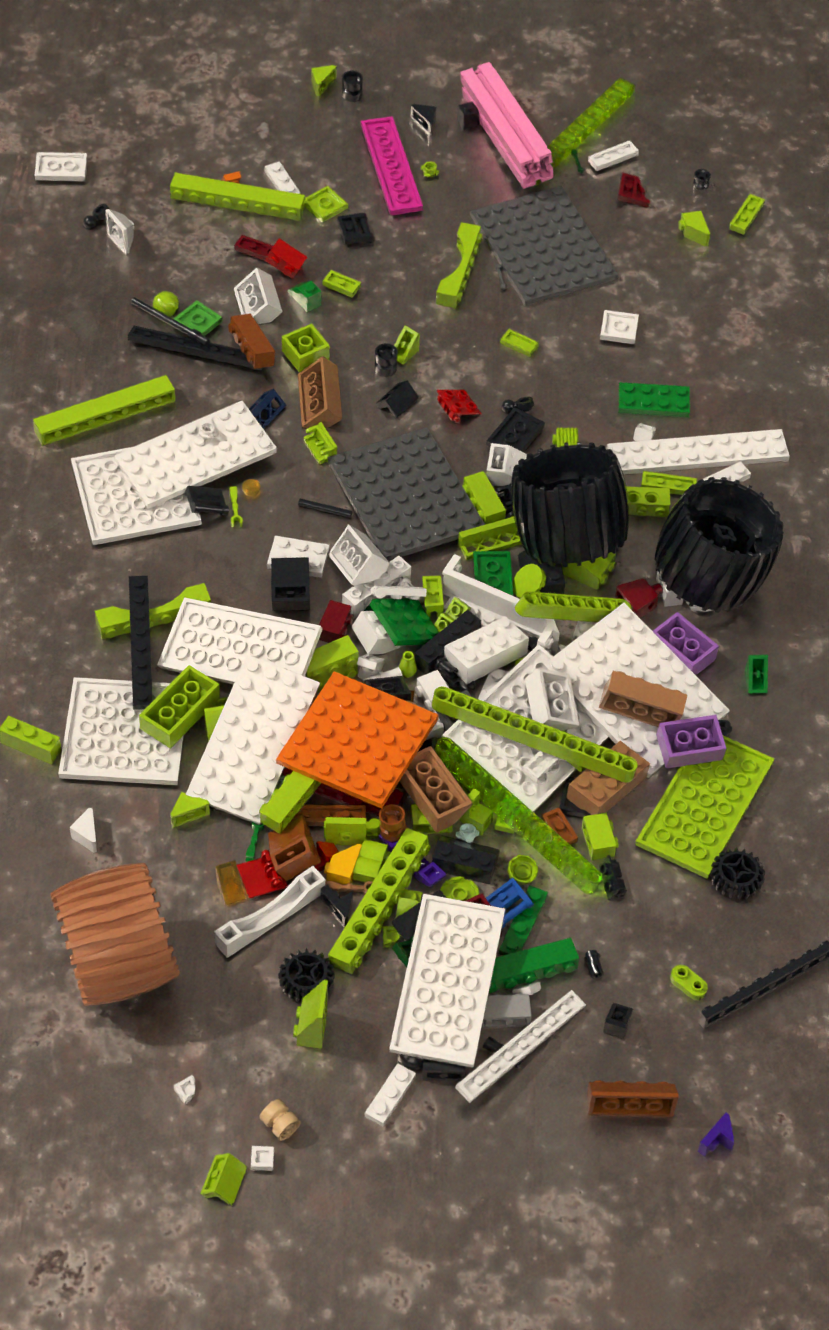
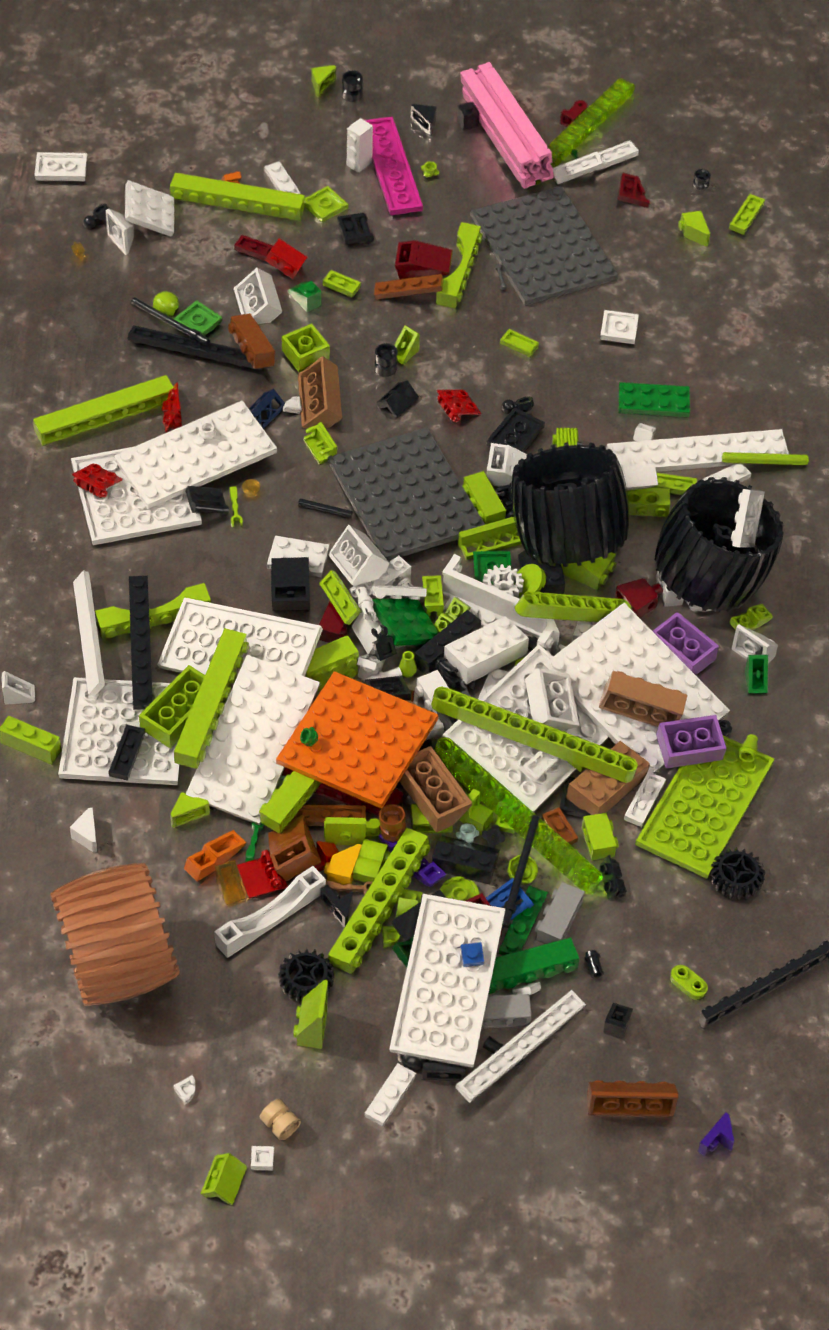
(17, 690): none -> white slope
(78, 249): none -> clear yellow plate
(88, 633): none -> white tile
(95, 479): none -> red hinge
(127, 752): none -> black plate
(149, 208): none -> white plate
(172, 409): none -> red hinge
(210, 699): none -> lime brick
(213, 854): none -> orange slope
(293, 405): none -> white tile
(309, 736): none -> green plate
(340, 597): none -> lime plate
(359, 145): none -> white brick
(365, 603): none -> white pin
(384, 645): none -> black plate
(408, 286): none -> dark orange plate
(422, 259): none -> dark red slope
(472, 954): none -> blue plate
(493, 841): none -> black plate
(504, 579): none -> white gear
(510, 905): none -> black bar
(559, 914): none -> light grey brick
(570, 115): none -> dark red leg
(577, 167): none -> white plate
(639, 475): none -> white slope
(644, 799): none -> white plate
(747, 518): none -> white plate
(748, 751): none -> lime cone
(749, 642): none -> white slope
(753, 618): none -> lime slope
(765, 458): none -> lime axle

